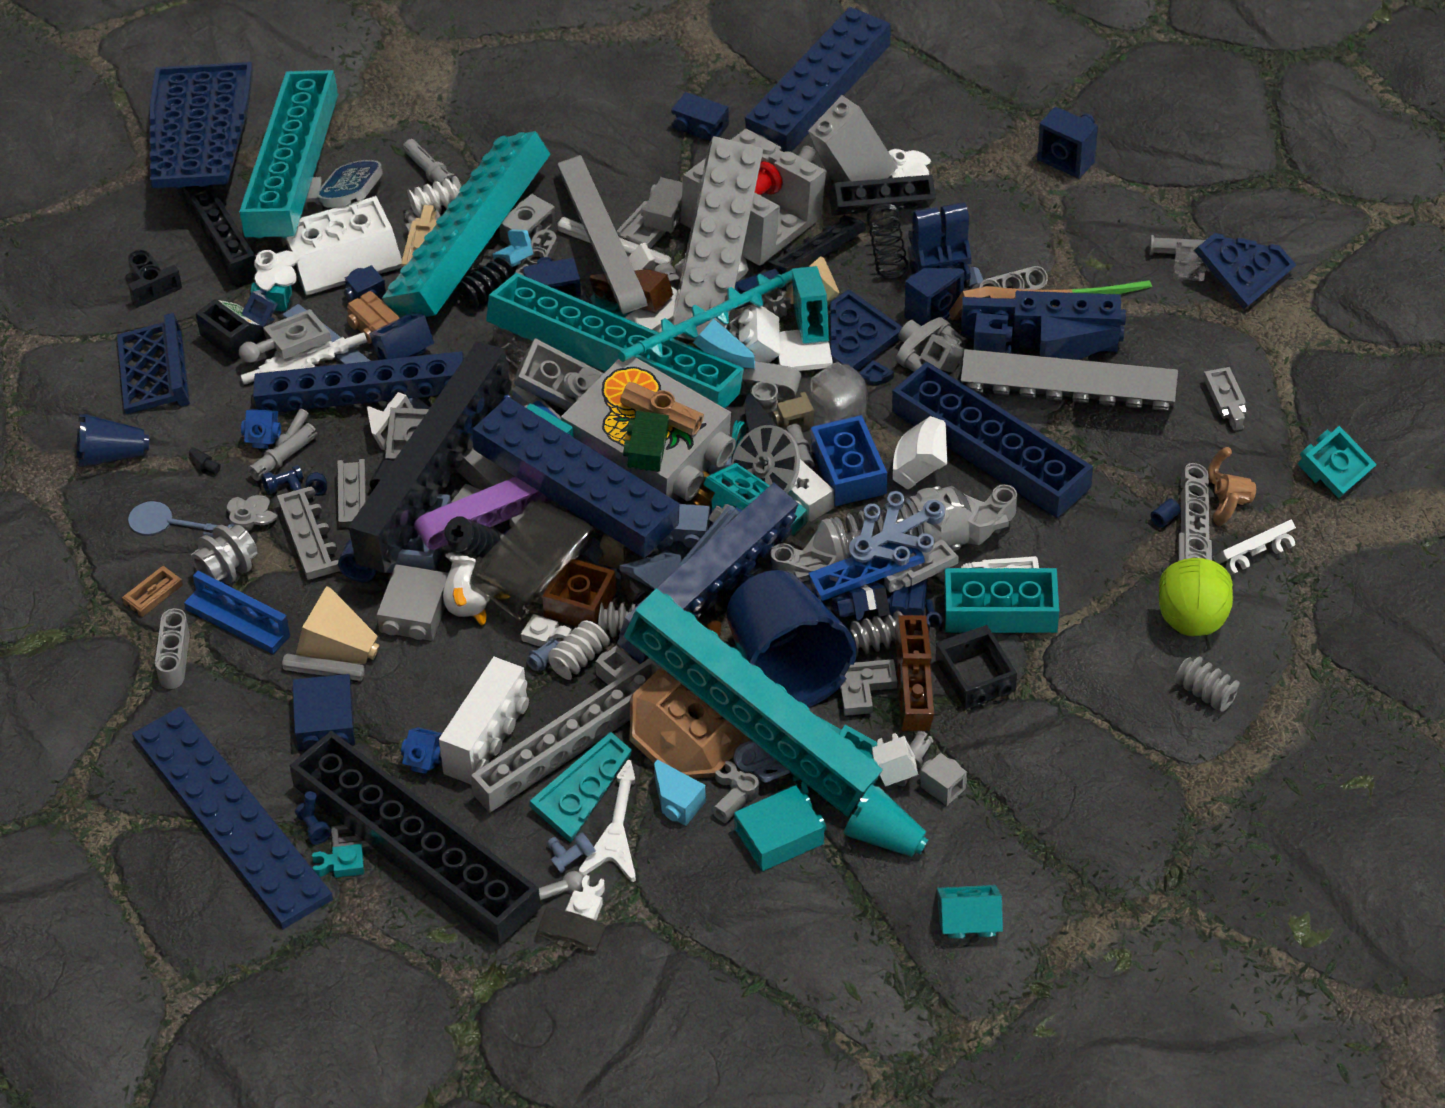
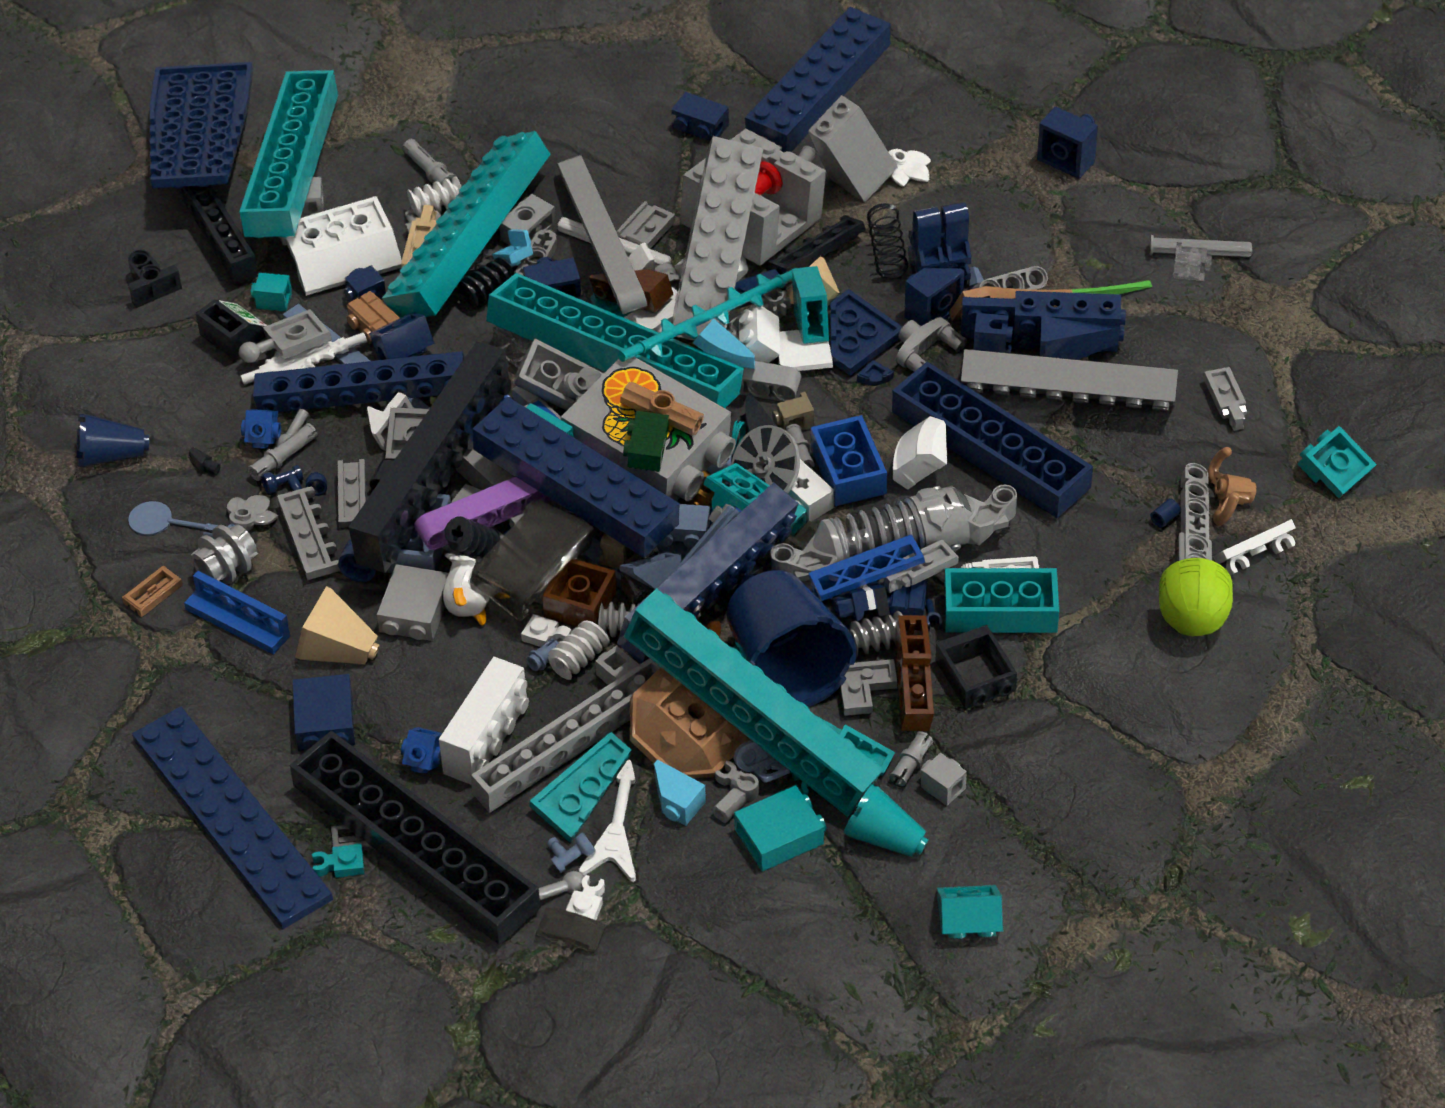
(172, 361): dark blue fence -> none
(172, 648): light grey beam -> none
(259, 308): dark blue panel -> none
(275, 268): white plate -> none
(318, 831): dark blue piece -> none
(322, 666): light grey axle -> none
(349, 182): tile -> none
(663, 206): light grey brick -> none
(766, 394): light grey wheel -> none
(840, 392): clear brick -> none
(862, 195): black brick -> none
(895, 532): sand blue plant -> none
(895, 760): white brick -> none
(943, 352): light grey brick -> none
(1207, 684): light grey piece -> none
(1244, 265): dark blue plate -> none

